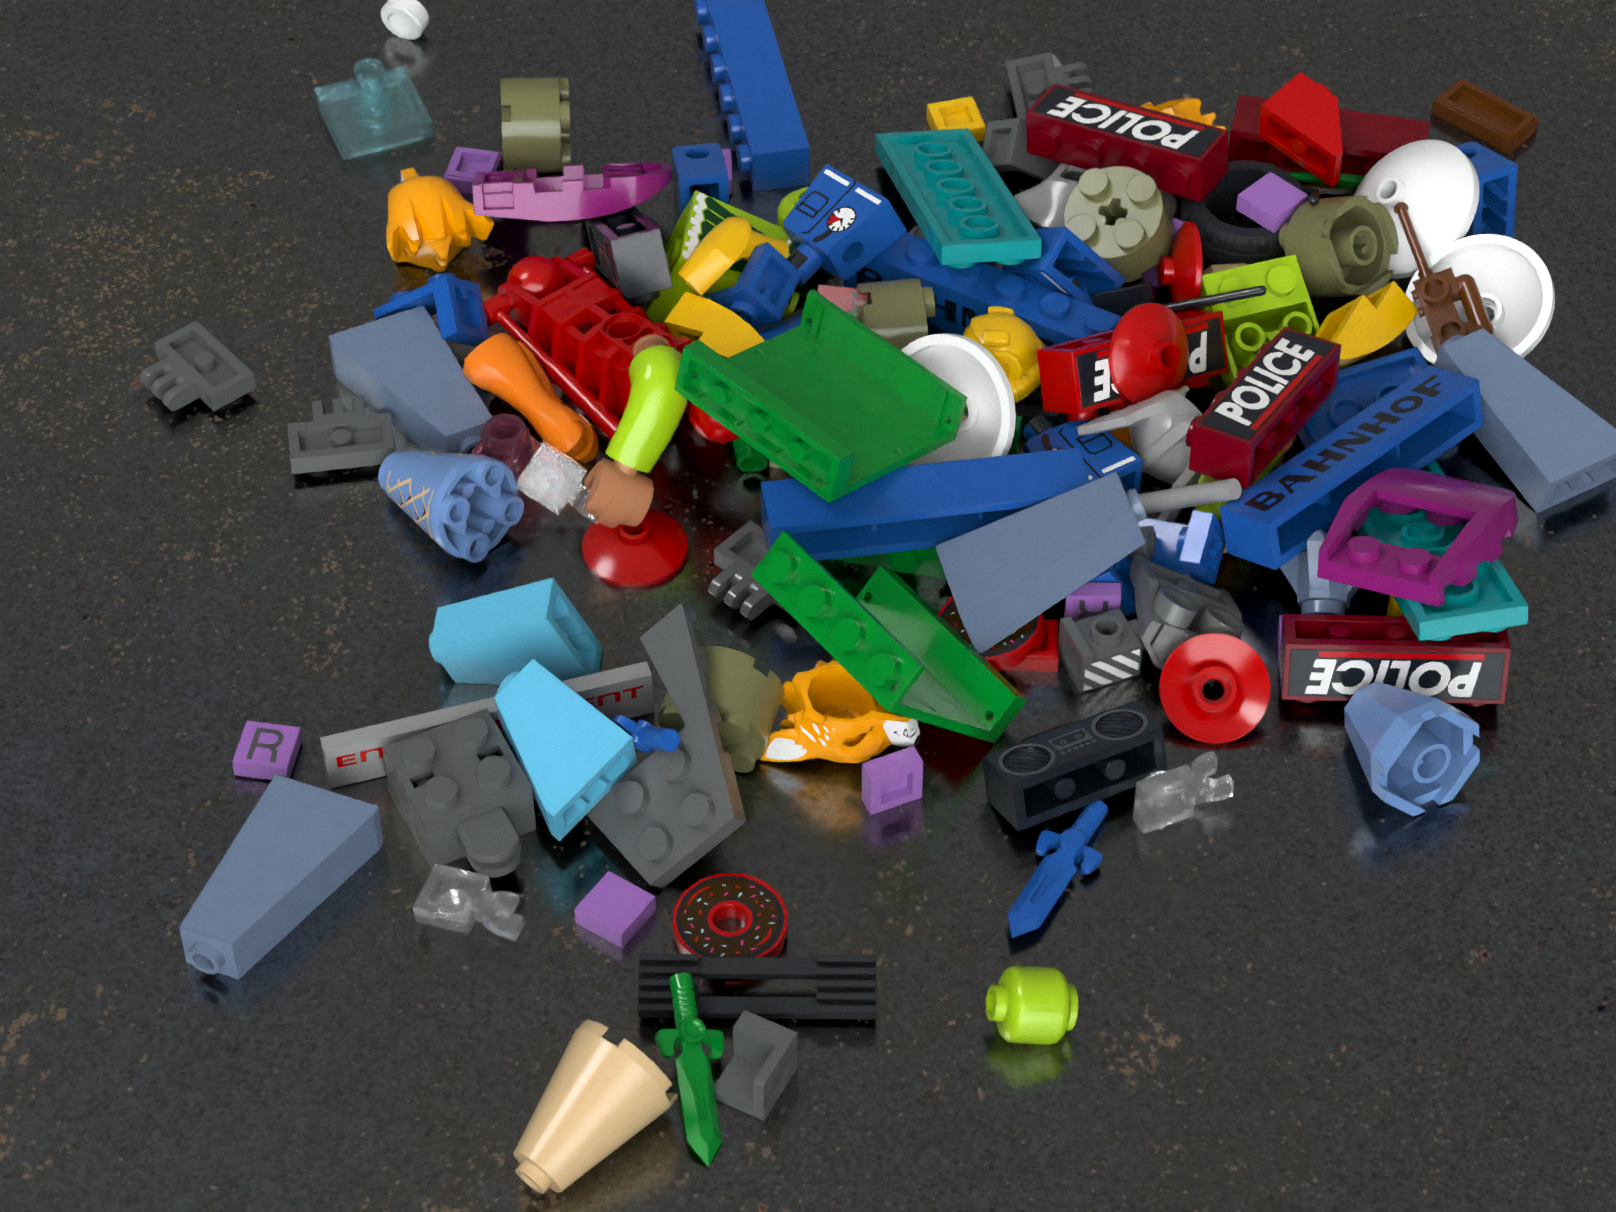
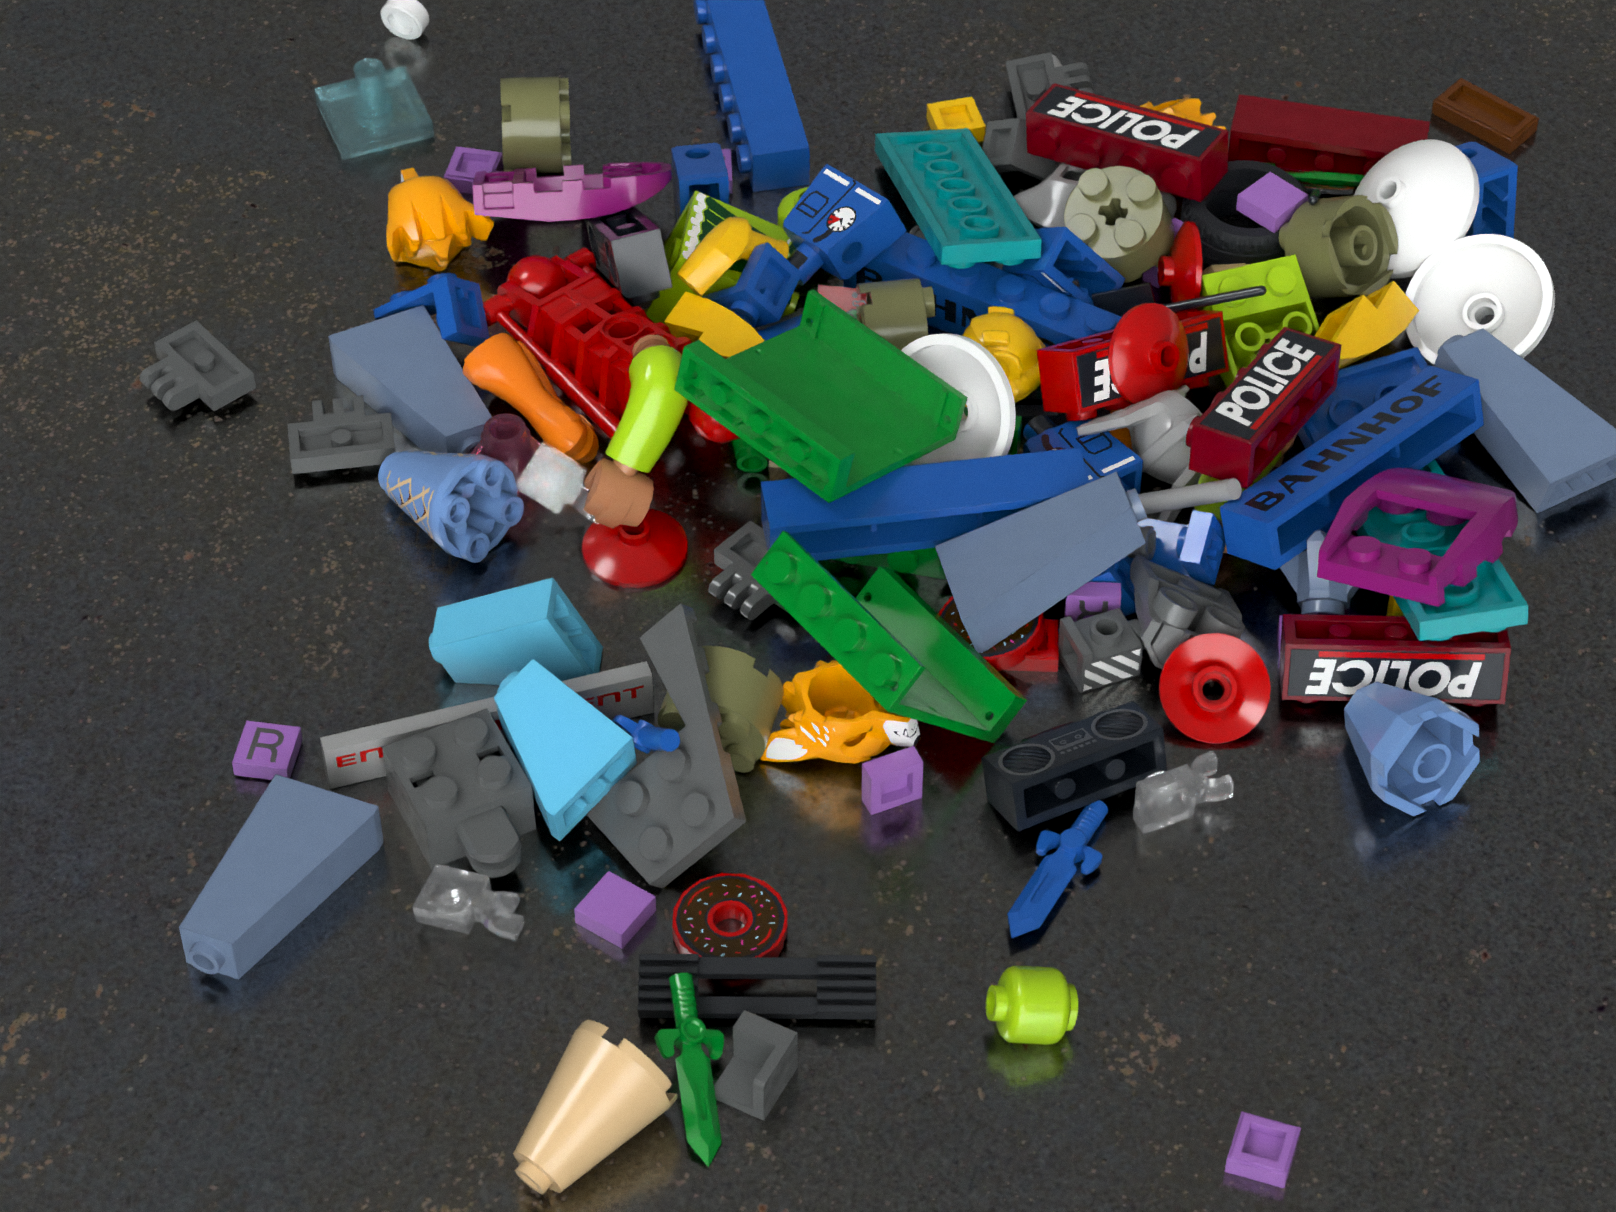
(1262, 1149): none -> medium lavender tile
(1305, 126): red slope -> none
(1440, 291): reddish brown piece -> none

